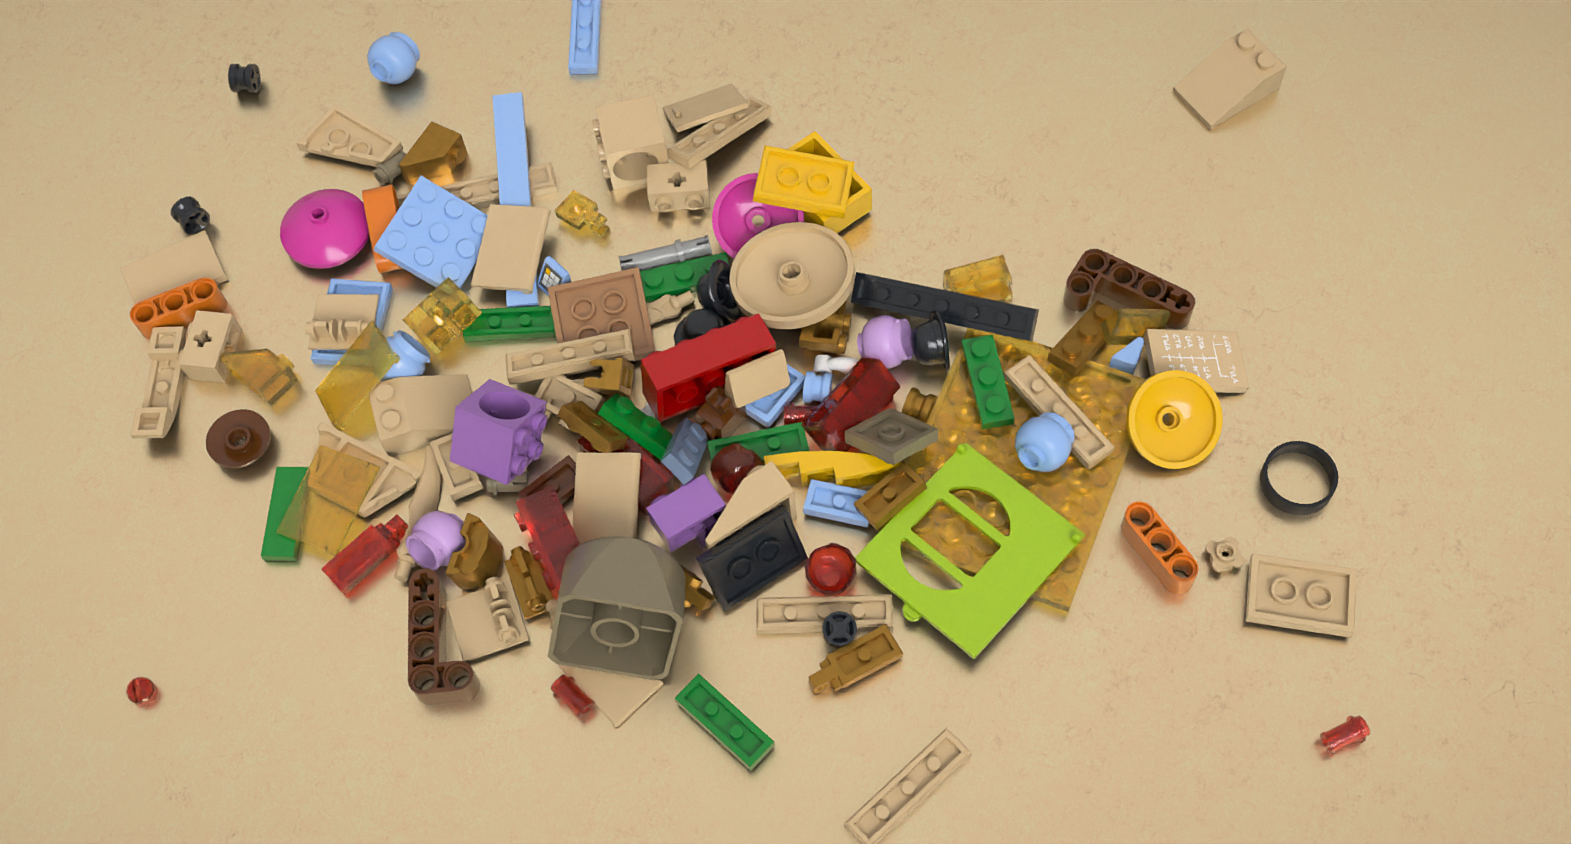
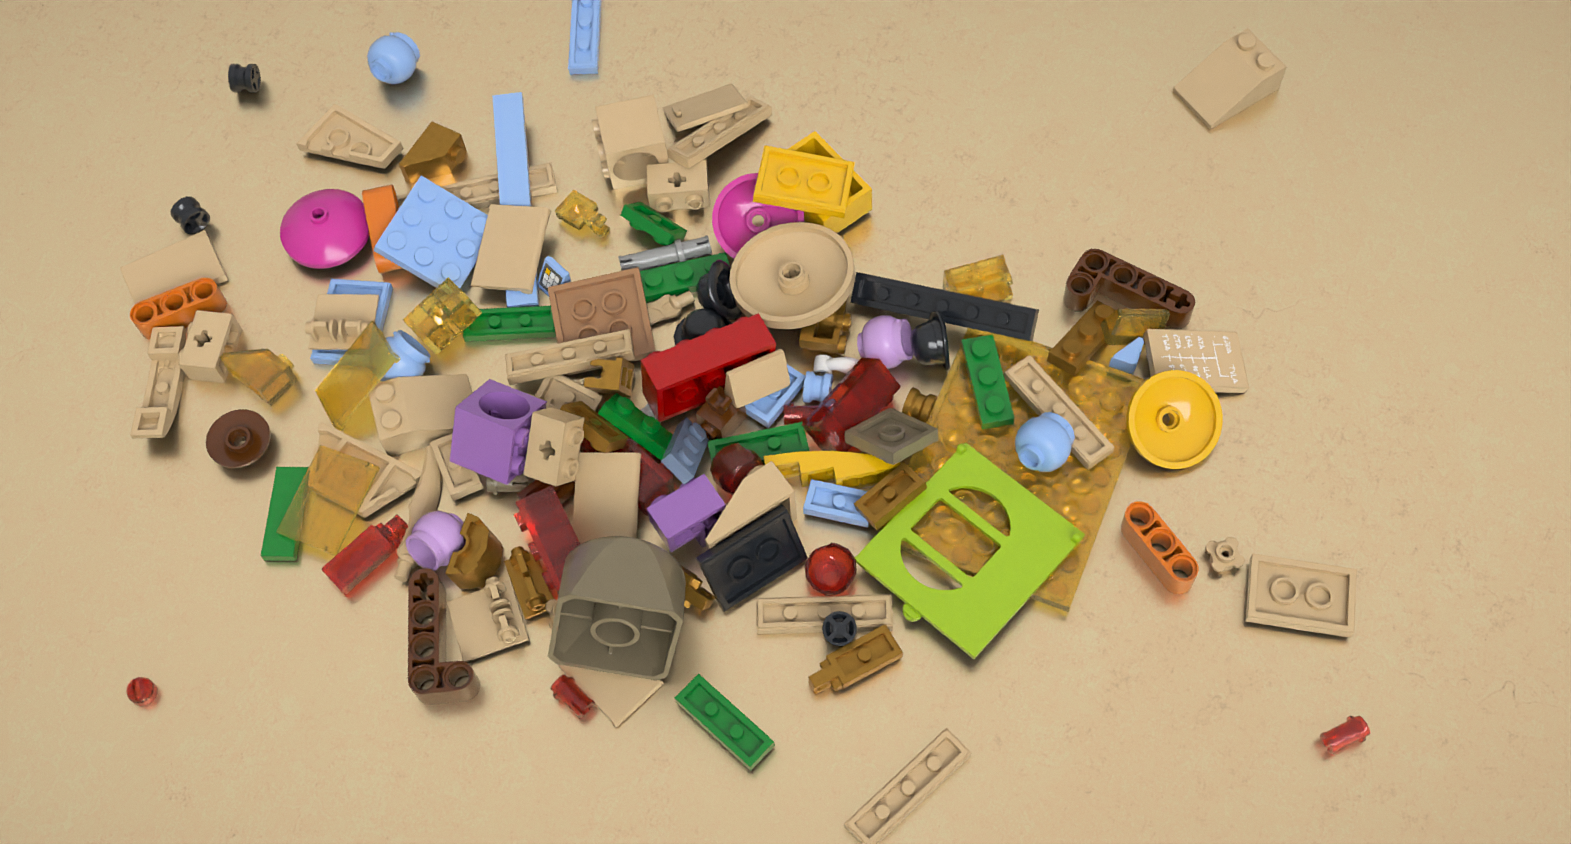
(389, 170): dark tan pin -> none
(554, 446): none -> tan brick
(648, 220): none -> green plate
(1312, 451): black tyre -> none

